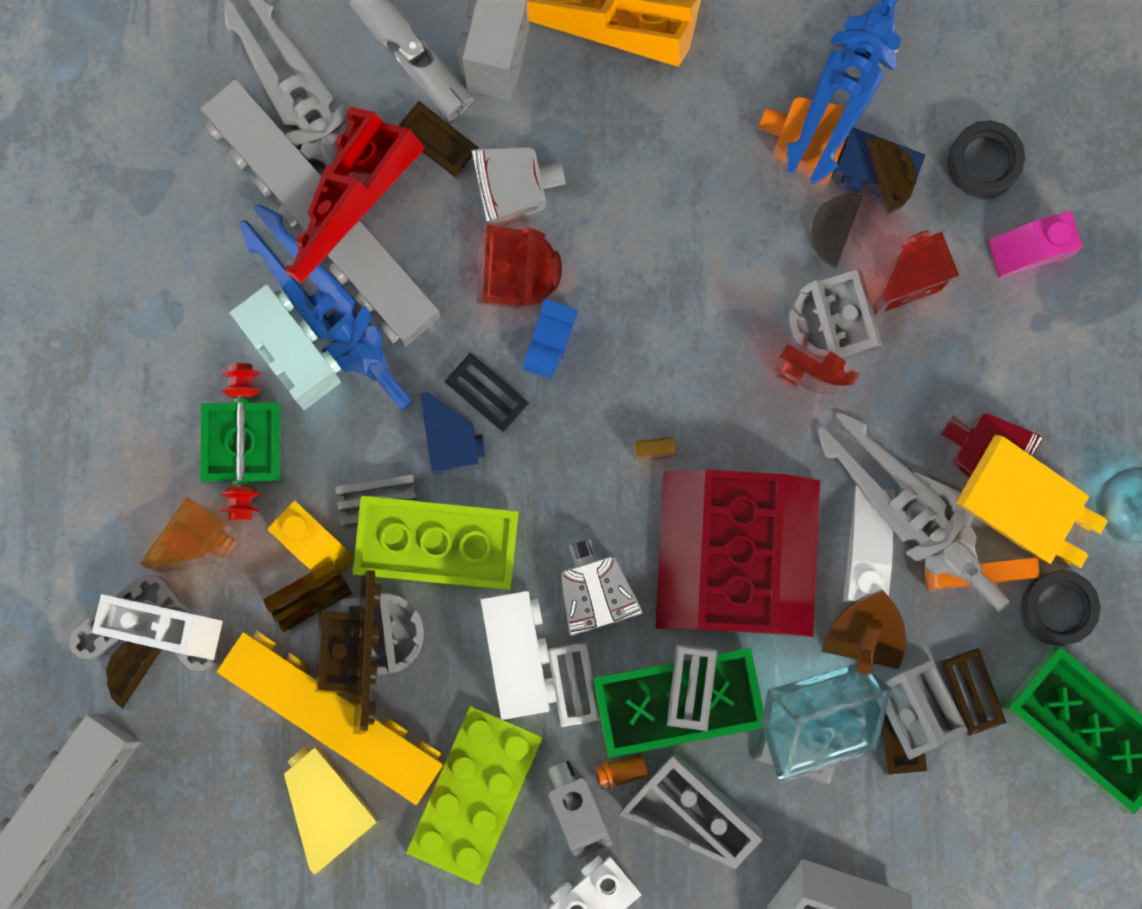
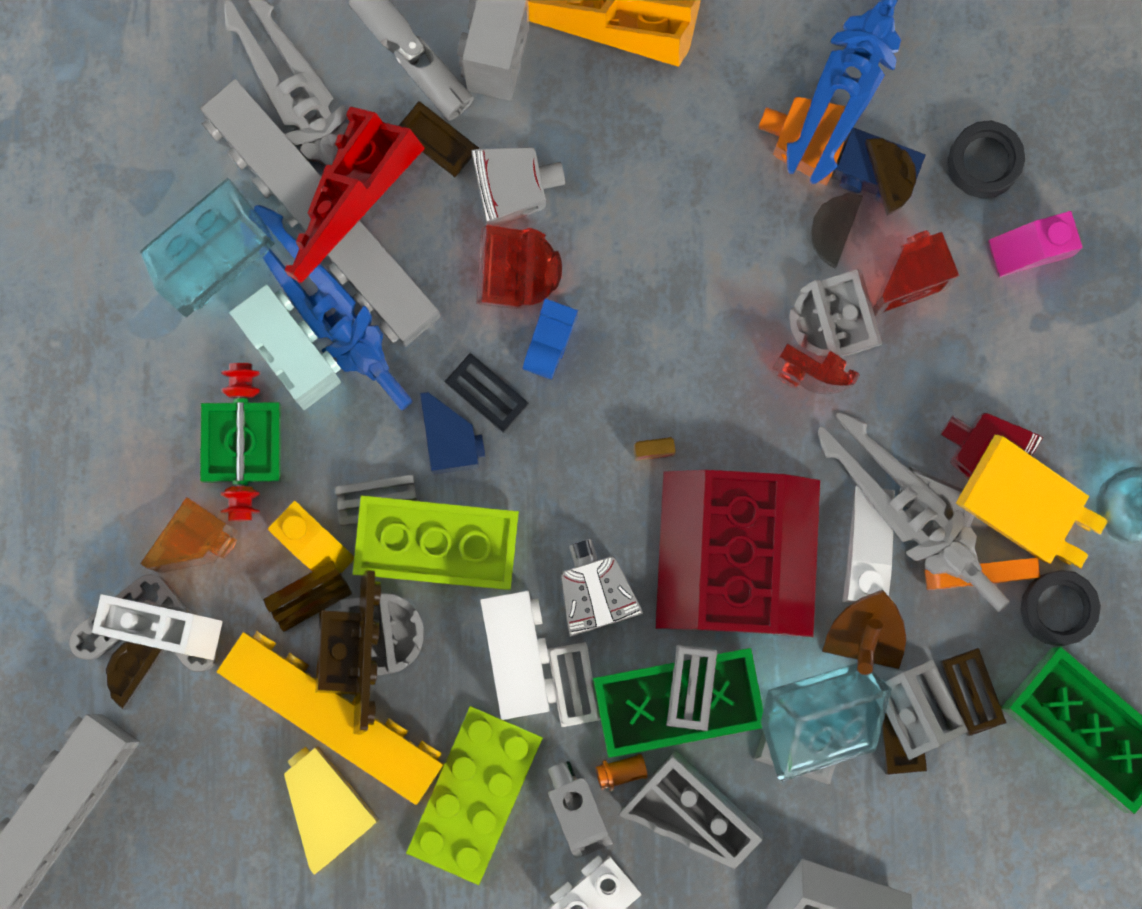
(206, 248): none -> clear light blue slope

